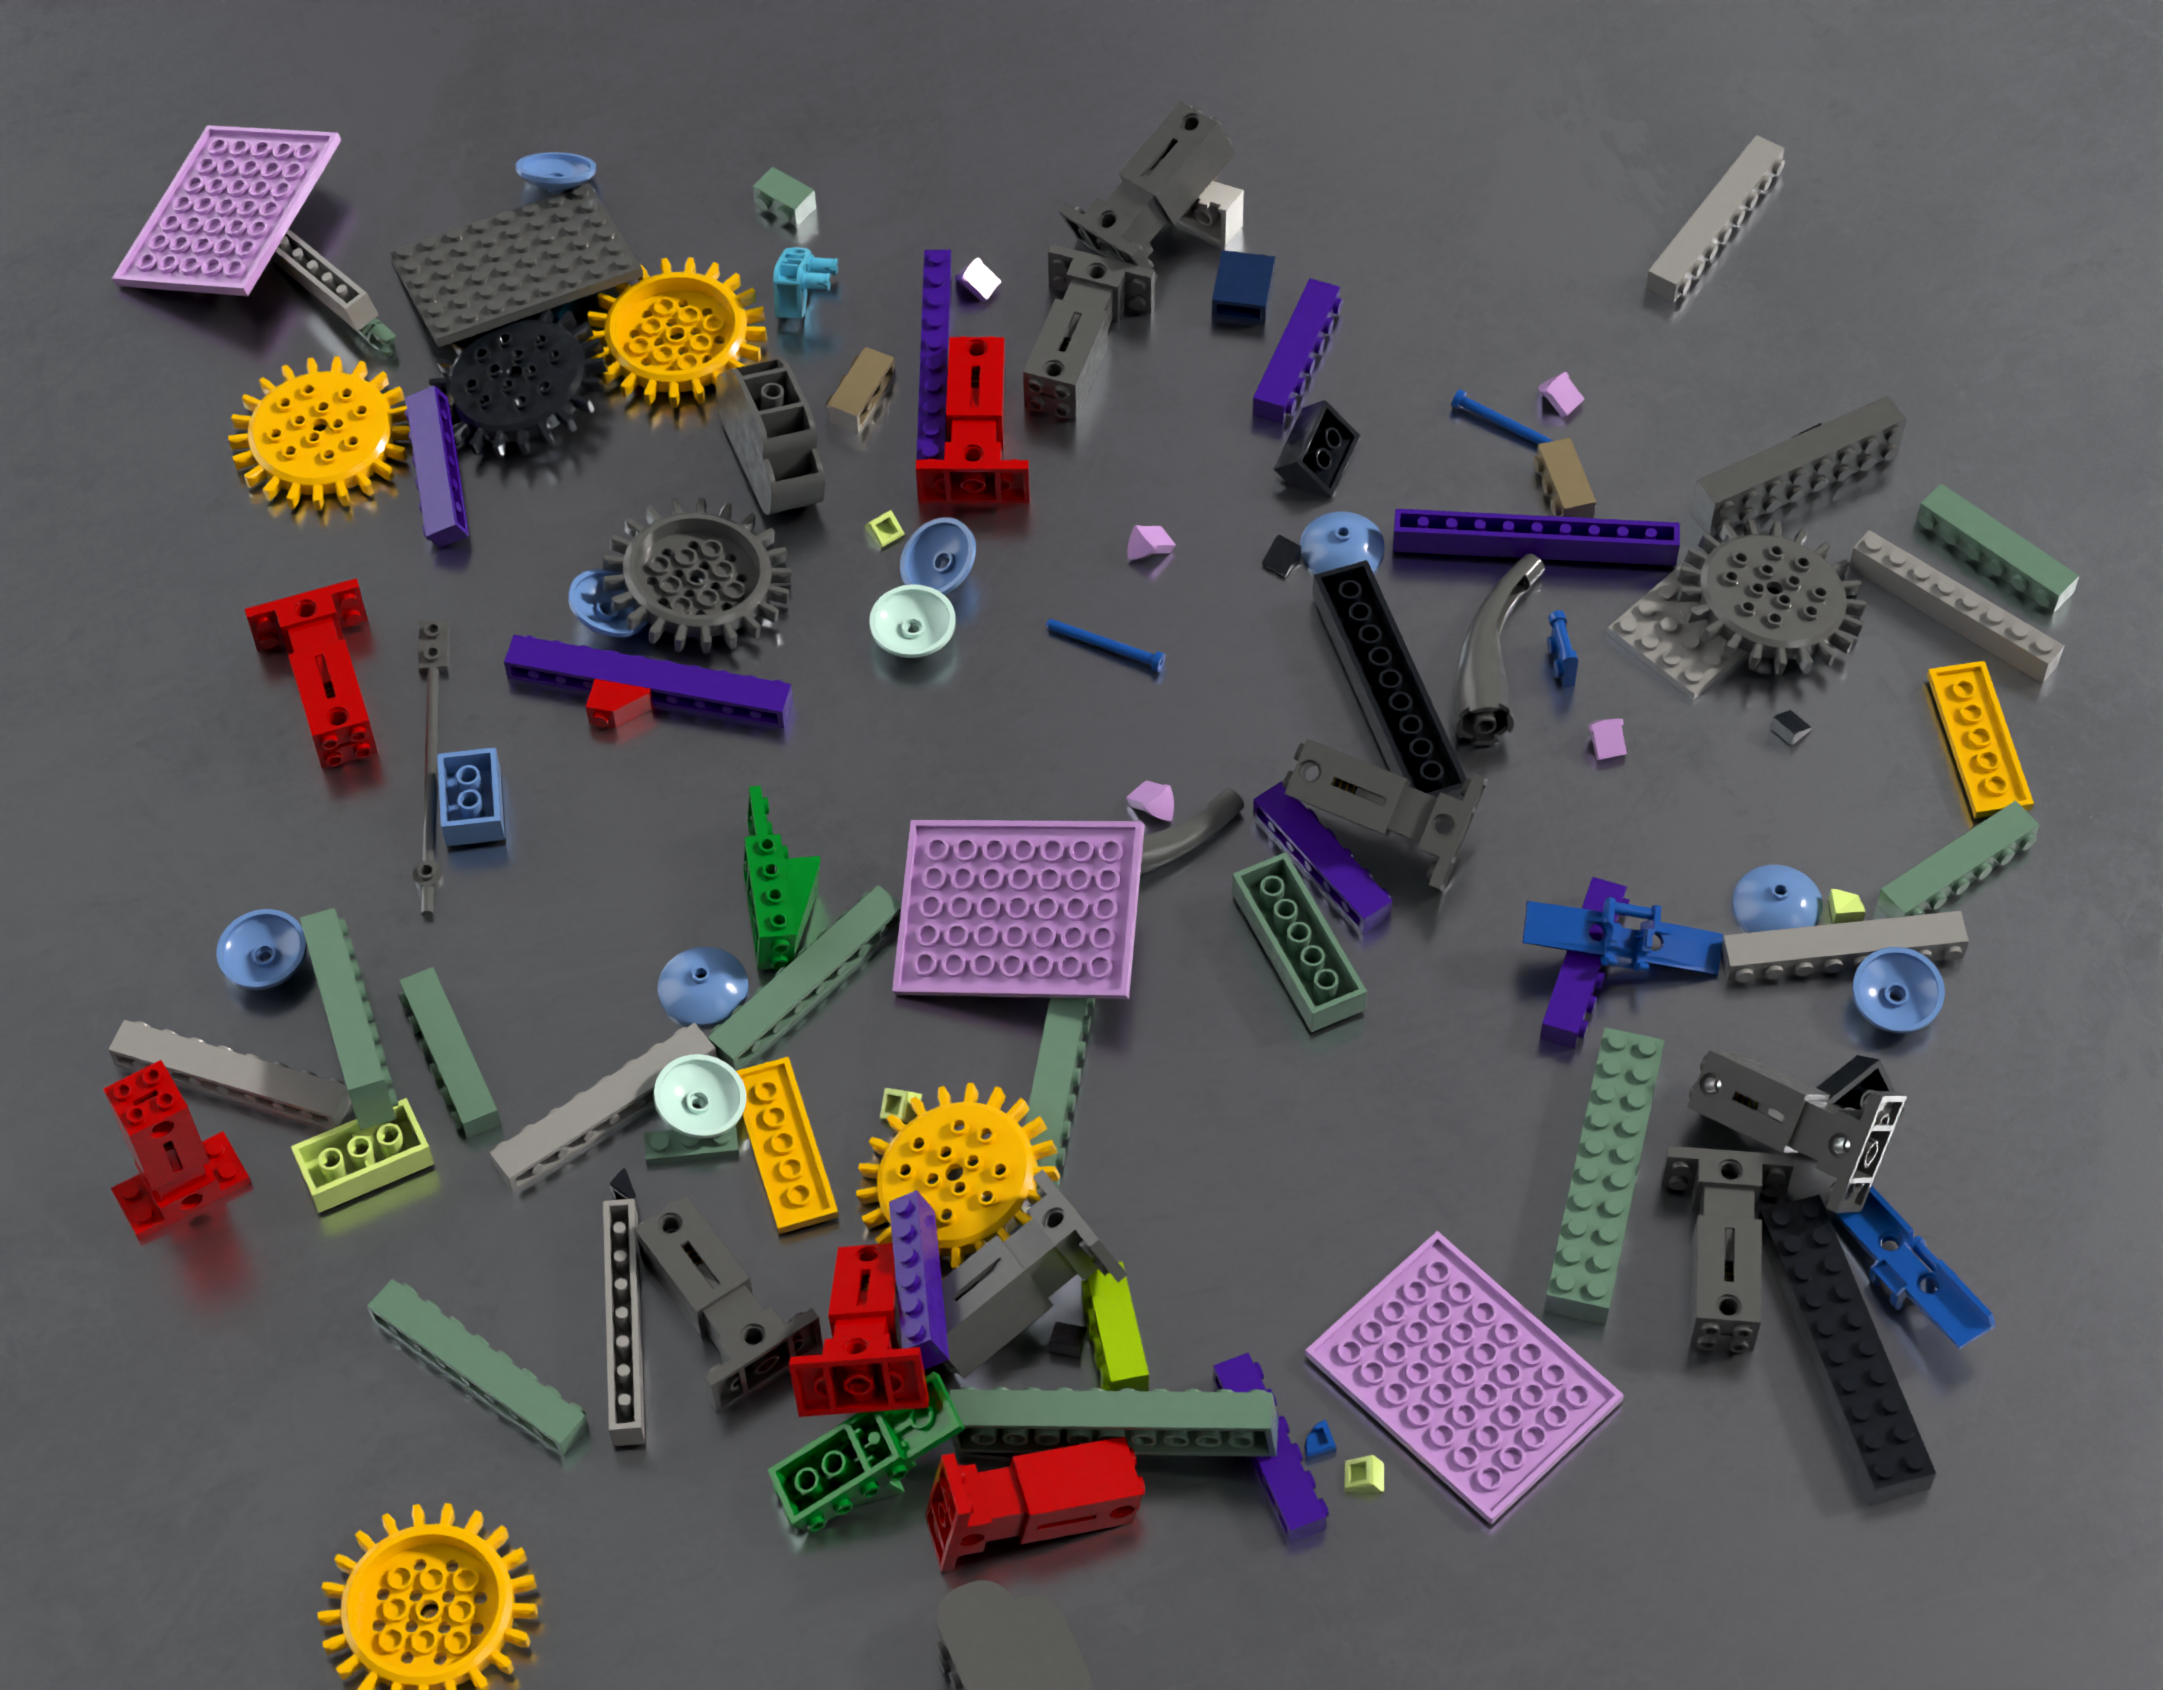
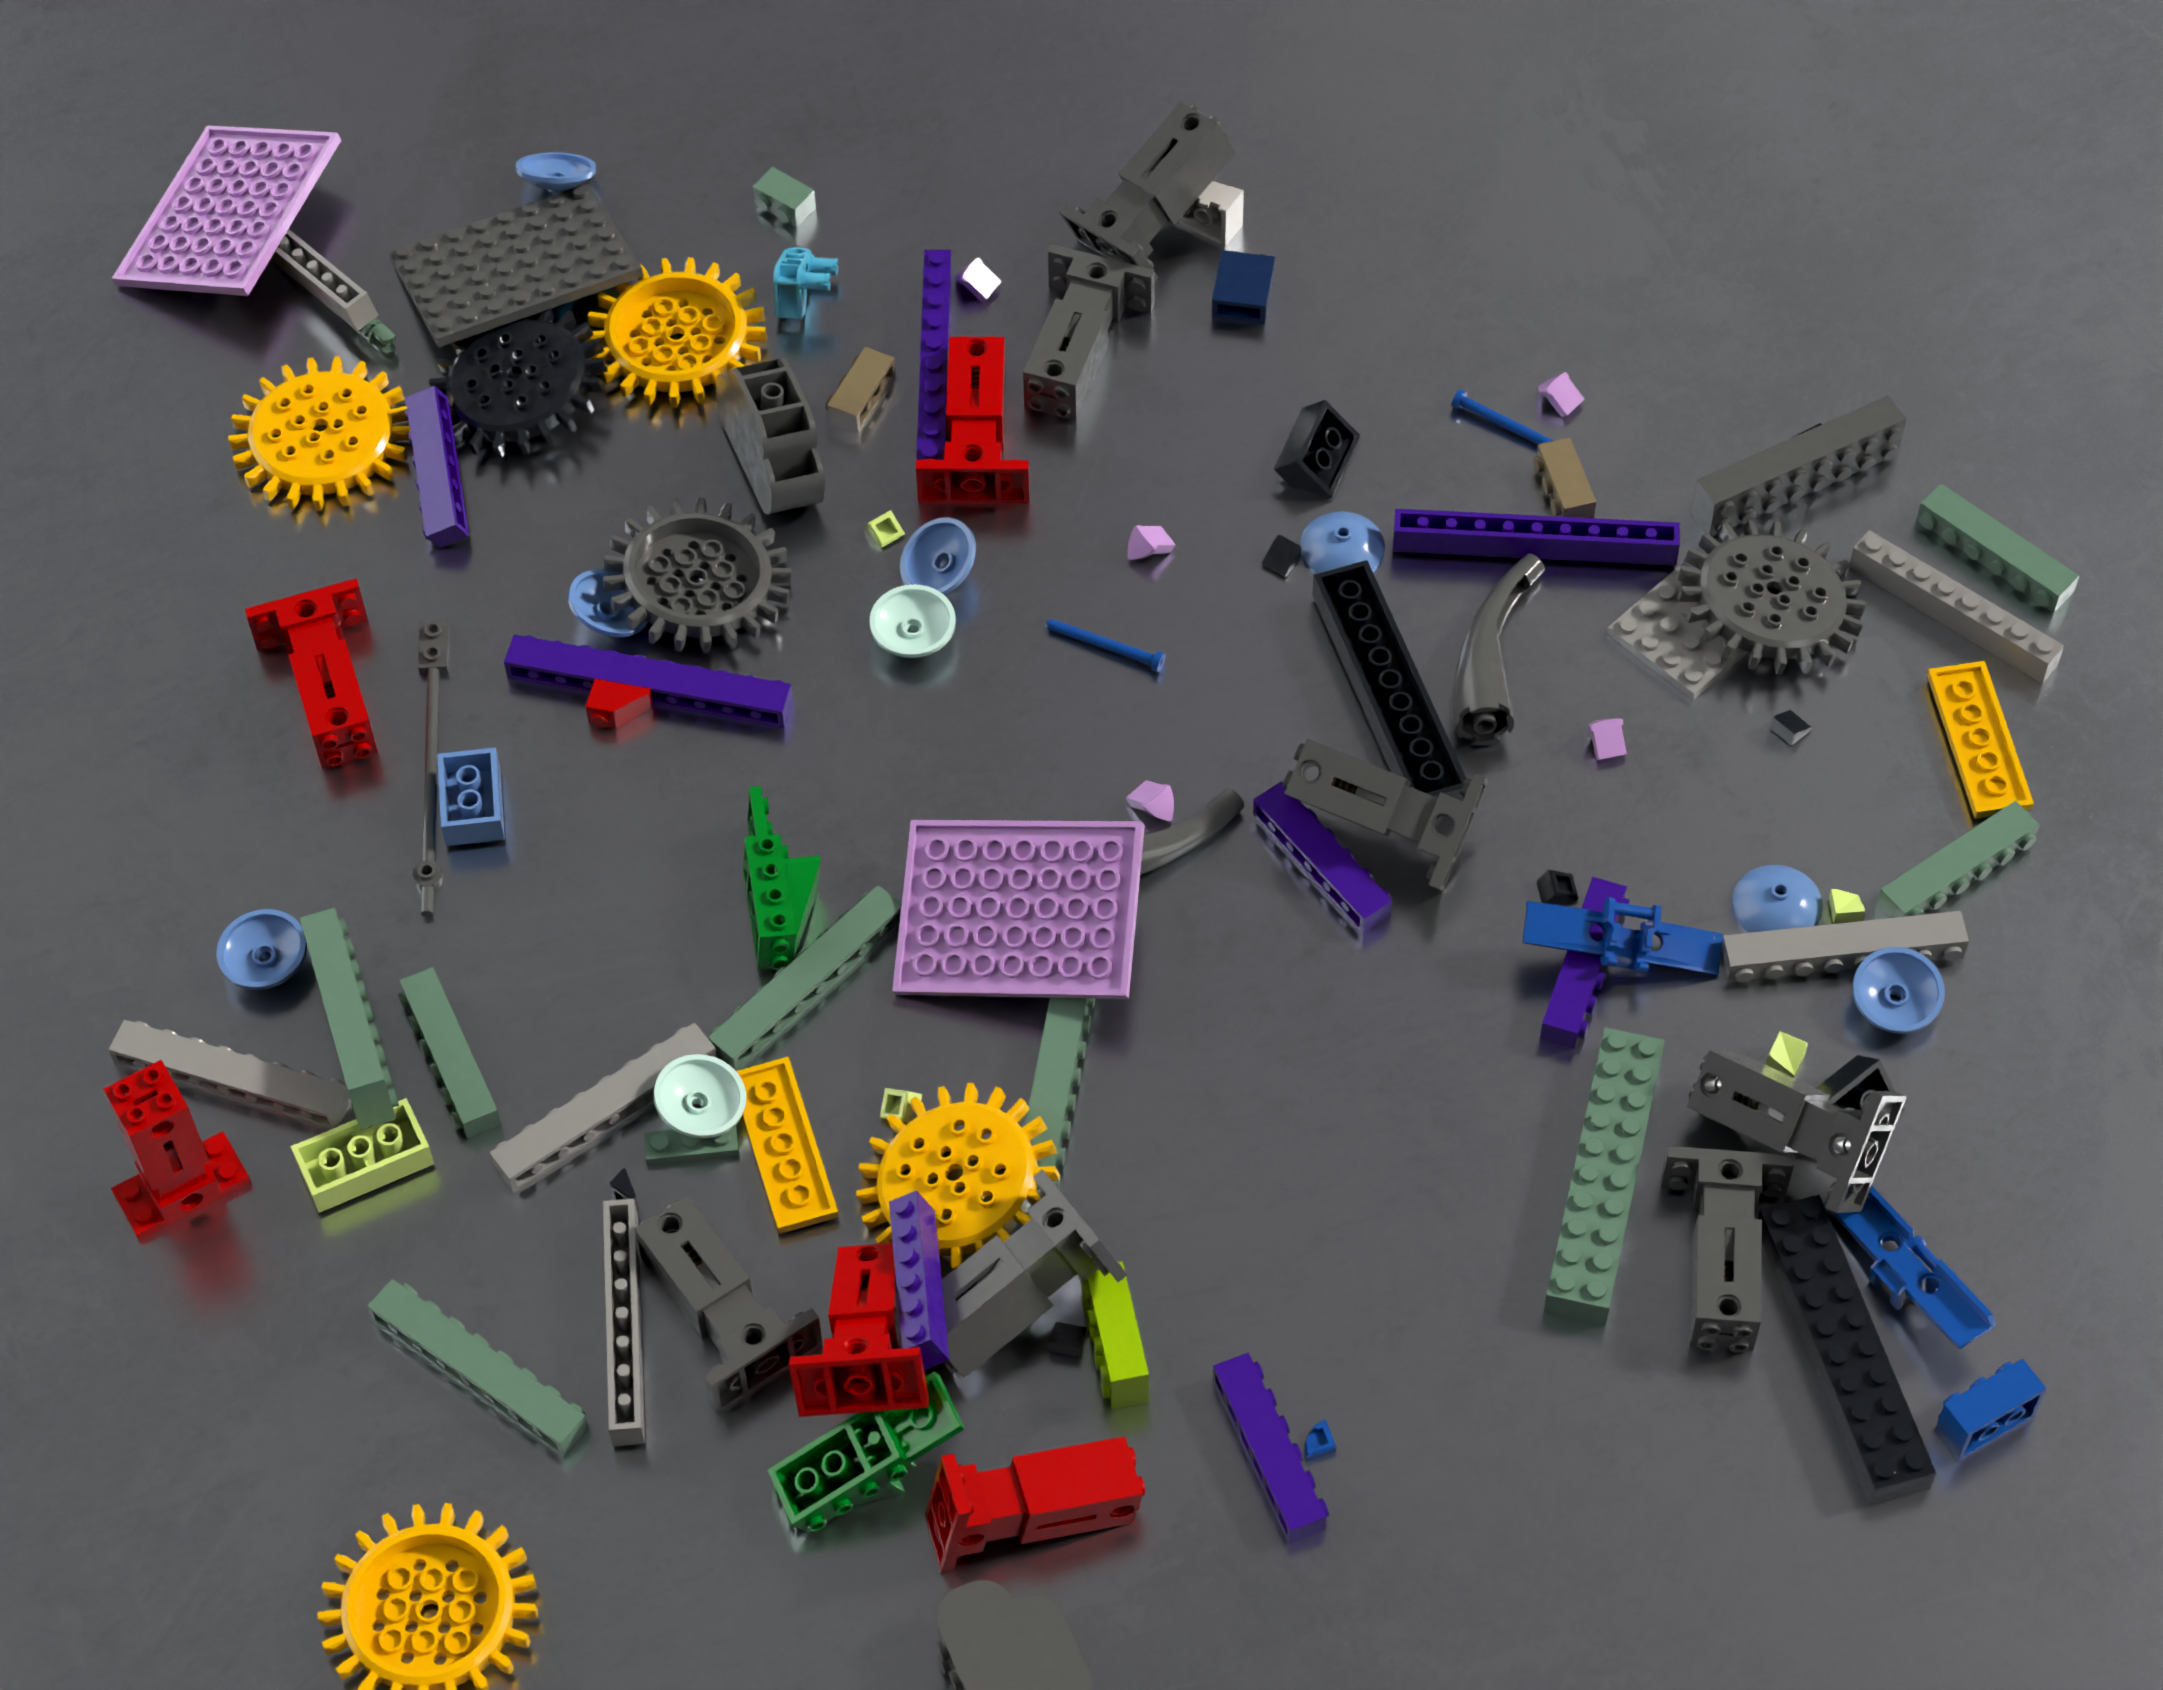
(705, 999): medium blue dish -> none
(1150, 1420): sand green brick -> none
(1297, 351): dark purple brick -> none
(1299, 942): sand green brick -> none
(1364, 1475): yellowish green slope -> none
(1464, 1376): lavender plate -> none
(1557, 887): none -> black slope
(1559, 644): blue plate -> none
(1715, 219): light grey brick -> none
(1787, 1054): none -> yellowish green slope
(1989, 1408): none -> blue brick

